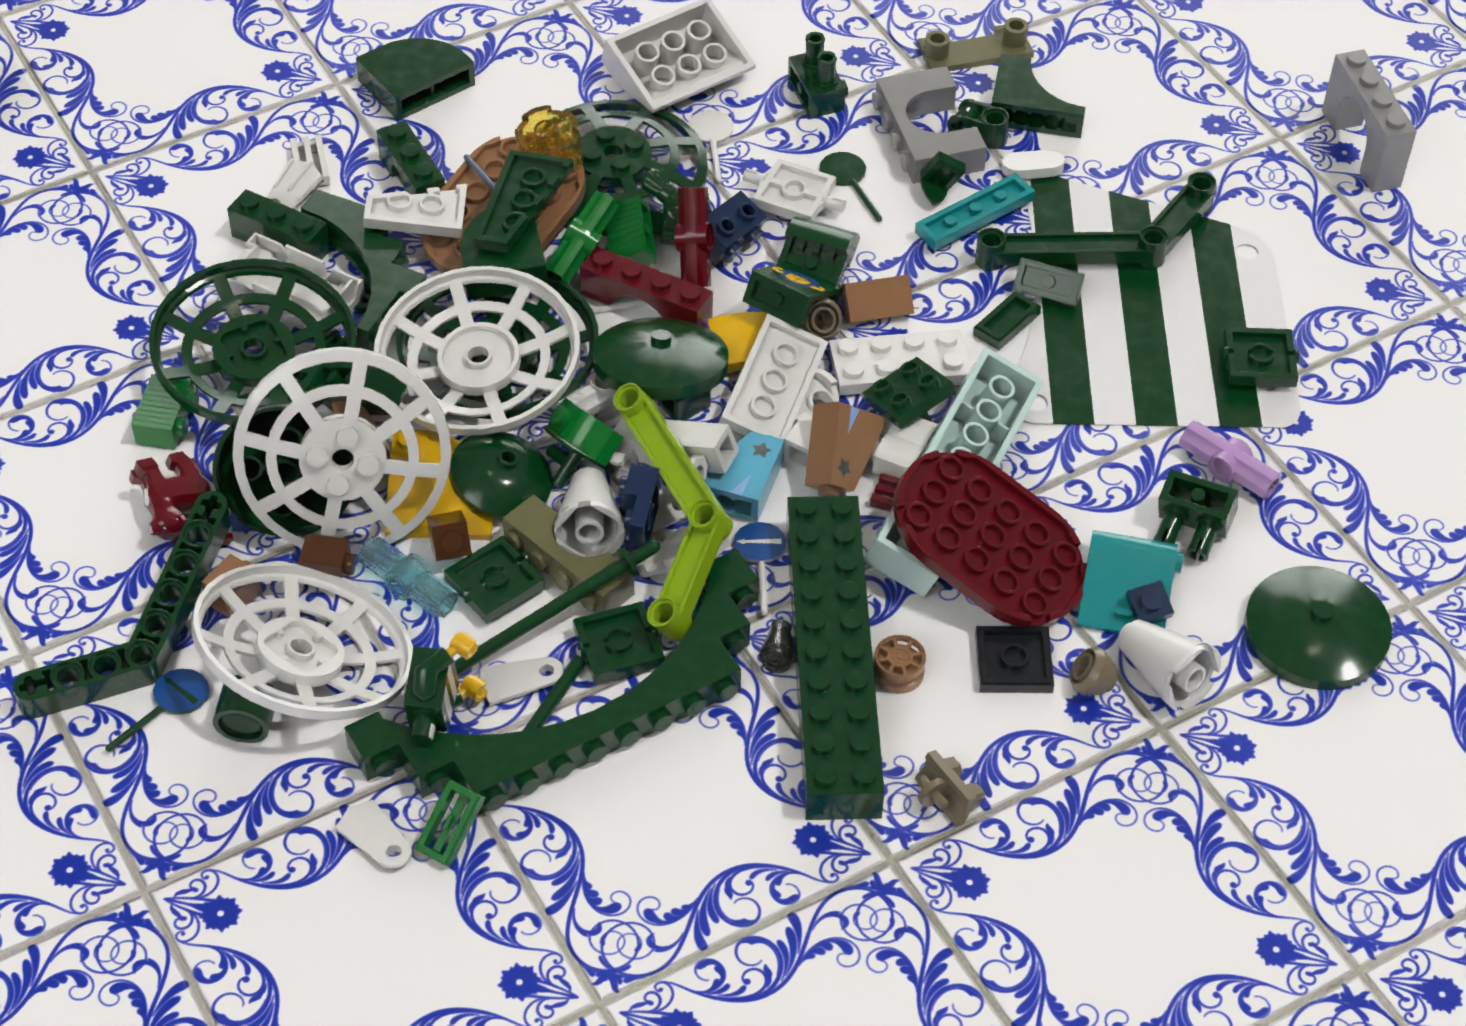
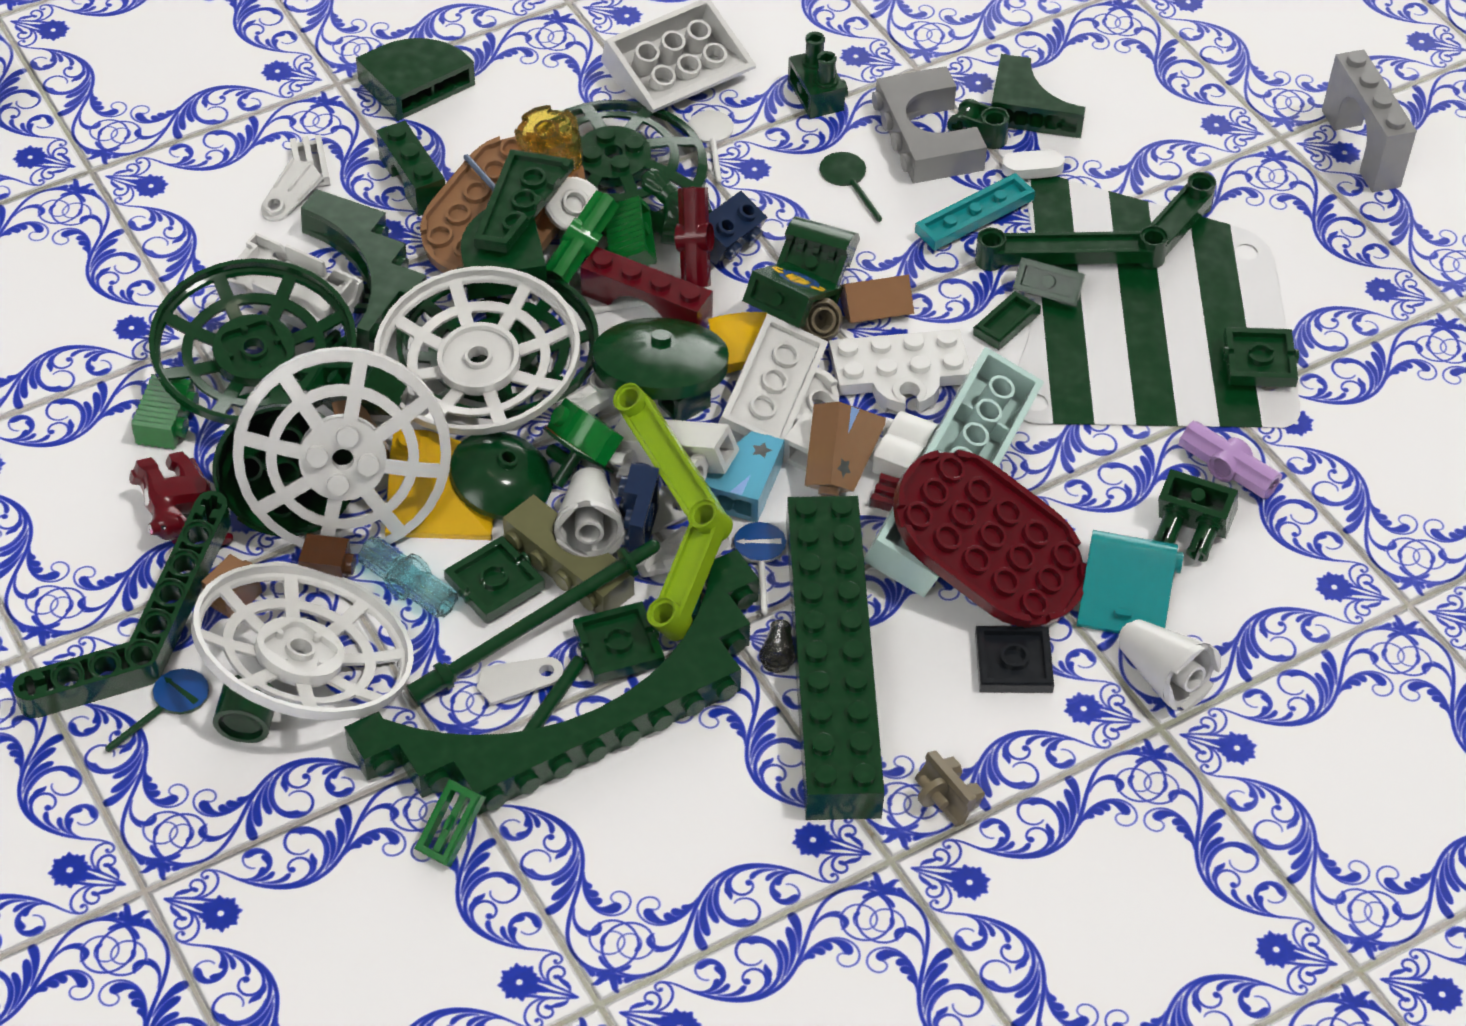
(278, 222): dark green brick -> none
(374, 834): white piece -> none
(425, 213): white wing -> none
(434, 687): dark green torso -> none
(449, 535): reddish brown brick -> none
(569, 201): none -> white wheel
(794, 190): white plate -> none
(899, 666): medium nougat wheel -> none
(909, 392): dark green plate -> none
(940, 176): dark green plate -> none
(977, 51): olive brick -> none
(1093, 672): dark tan cone -> none
(1150, 602): dark blue plate -> none
(1317, 627): dark green dish -> none

